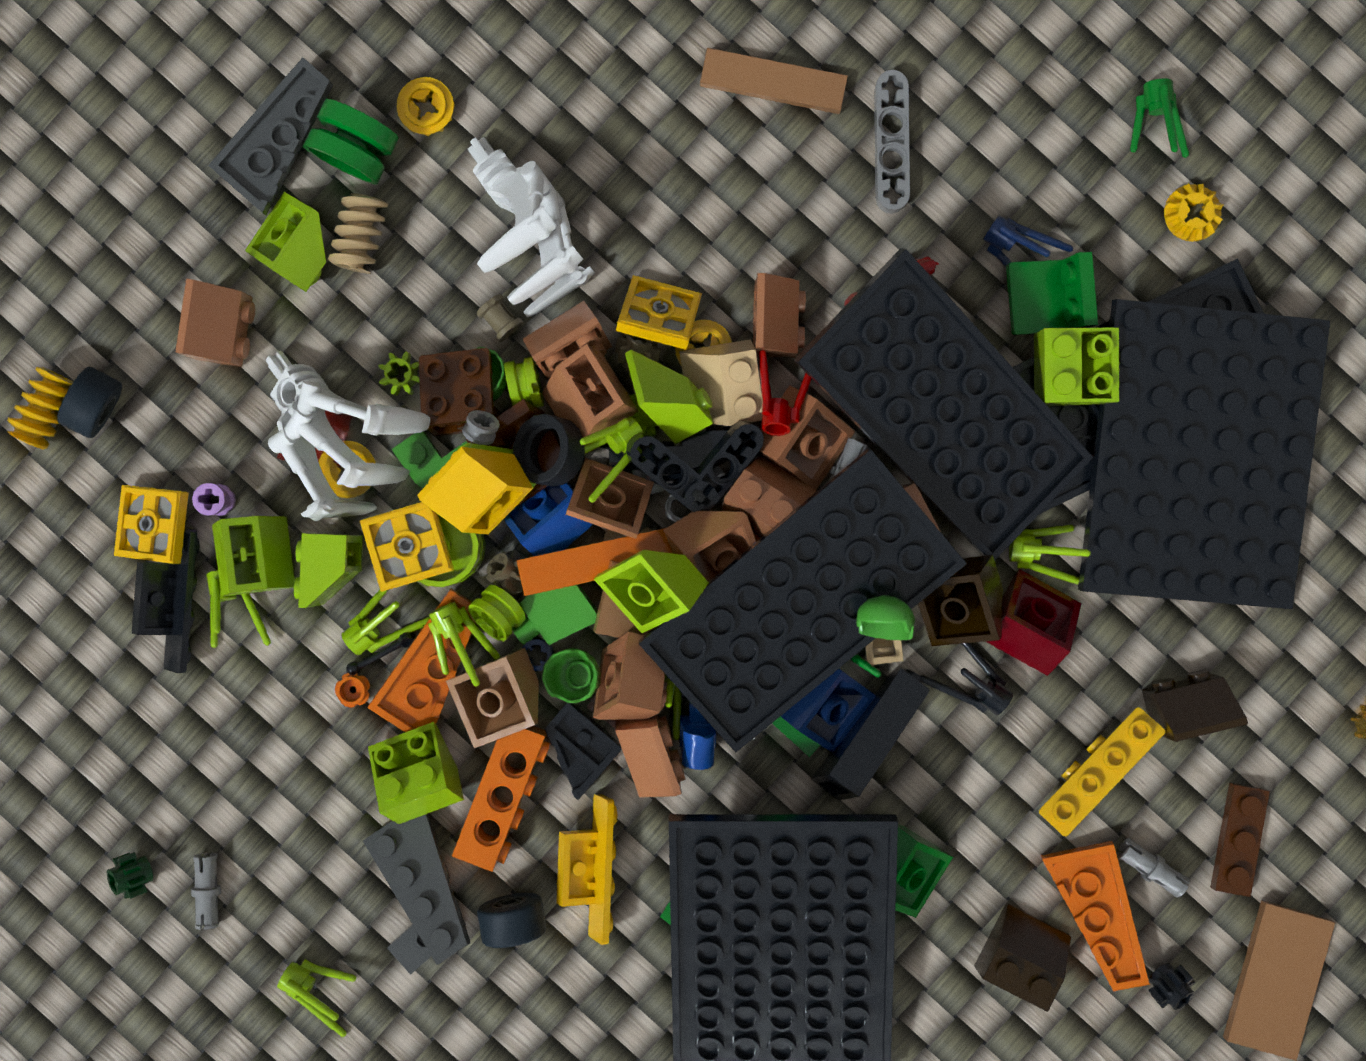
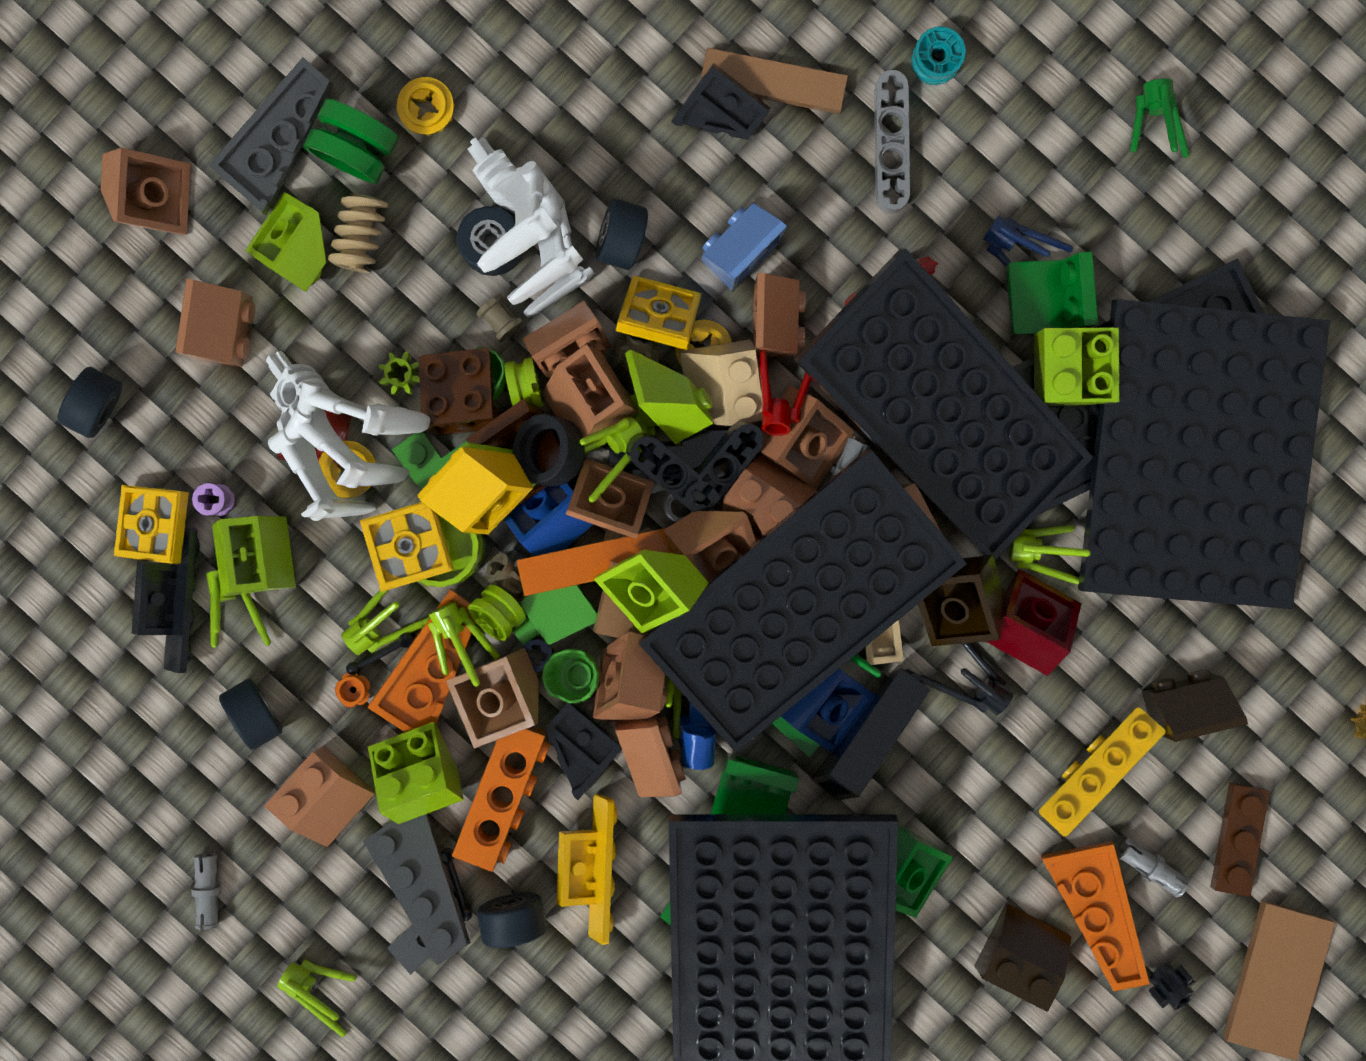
(41, 409): yellow piece -> none
(129, 875): dark green gear -> none
(146, 190): none -> nougat slope
(250, 714): none -> black wheel
(320, 797): none -> nougat slope
(325, 566): lime slope -> none
(447, 858): none -> black hinge
(475, 228): none -> black wheel
(481, 427): light grey bush -> none
(621, 234): none -> black wheel
(722, 106): none -> black wing
(743, 245): none -> medium blue slope
(753, 787): none -> green bracket
(886, 618): bright green hair -> none
(933, 42): none -> teal wheel
(1177, 210): yellow gear -> none

